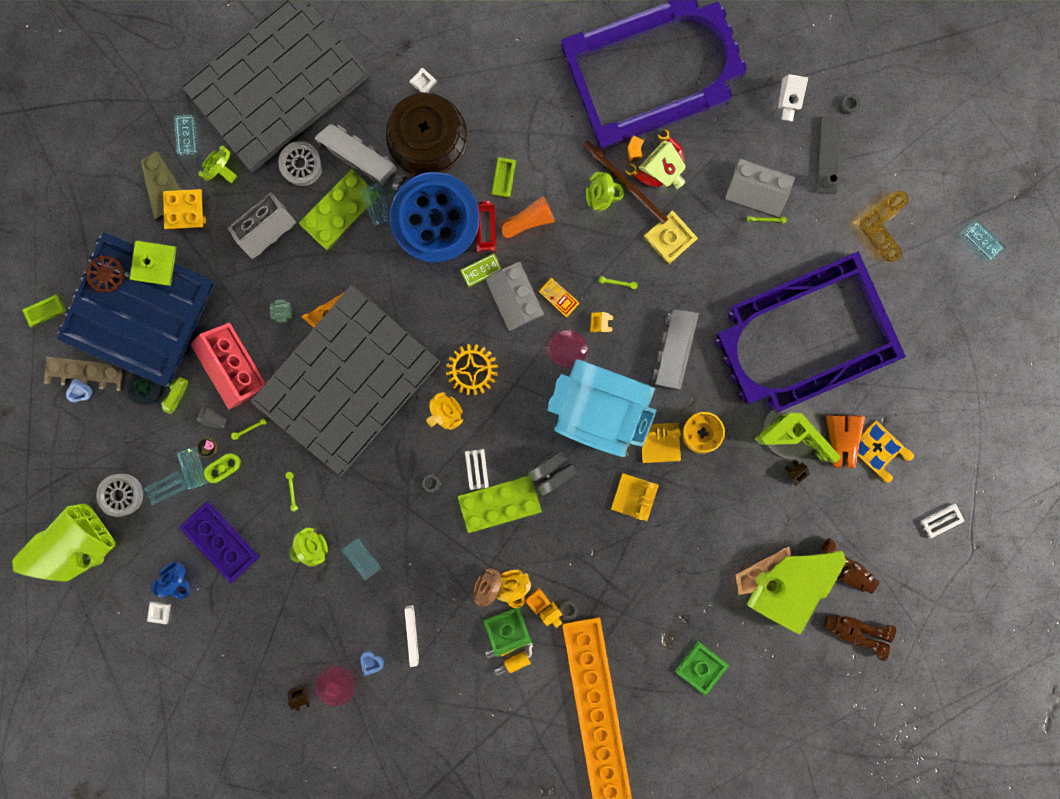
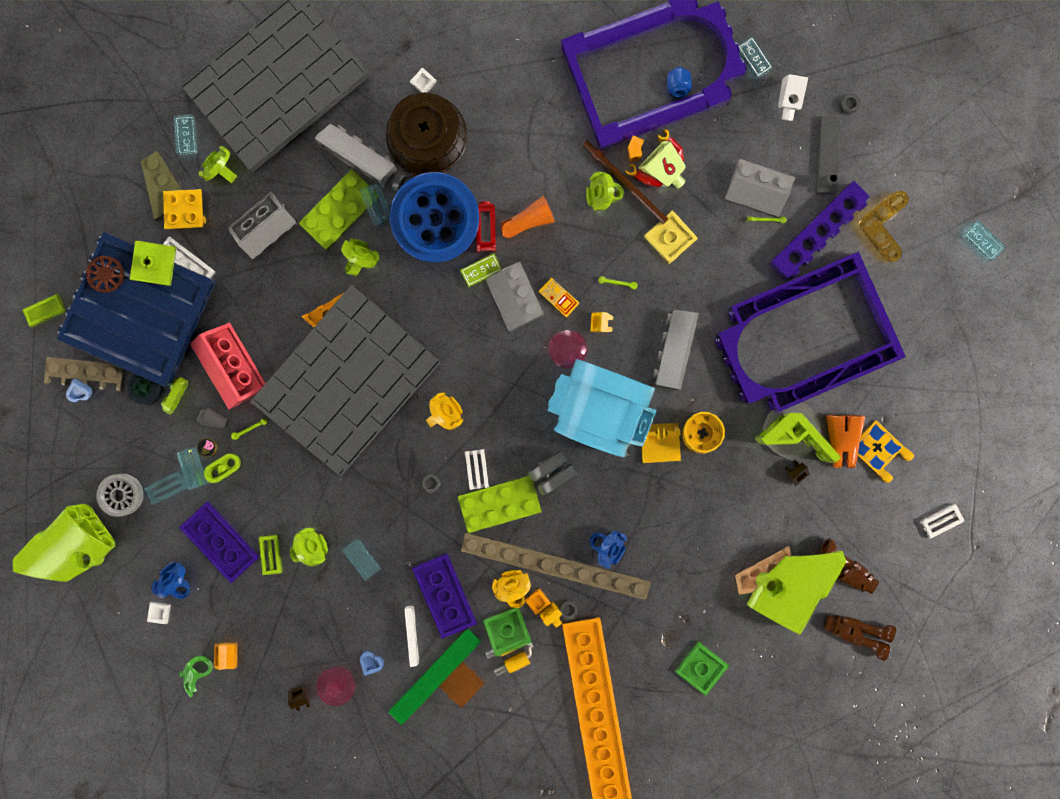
(188, 260): none -> white tile
(190, 675): none -> bright green piece
(225, 656): none -> light orange piece
(270, 550): none -> lime tile
(281, 311): sand green gear -> none
(284, 160): light grey wheel -> none
(289, 475): lime hinge -> none
(358, 256): none -> lime tile
(434, 676): none -> green tile
(444, 595): none -> dark purple tile
(462, 684): none -> clear orange piece
(469, 353): yellow gear -> none
(487, 587): medium nougat tile -> none
(503, 177): lime tile -> none
(555, 566): none -> dark tan plate
(611, 549): none -> blue tile
(634, 497): yellow hinge -> none
(679, 82): none -> blue head
(755, 58): none -> clear light blue tile
(852, 193): none -> dark purple brick

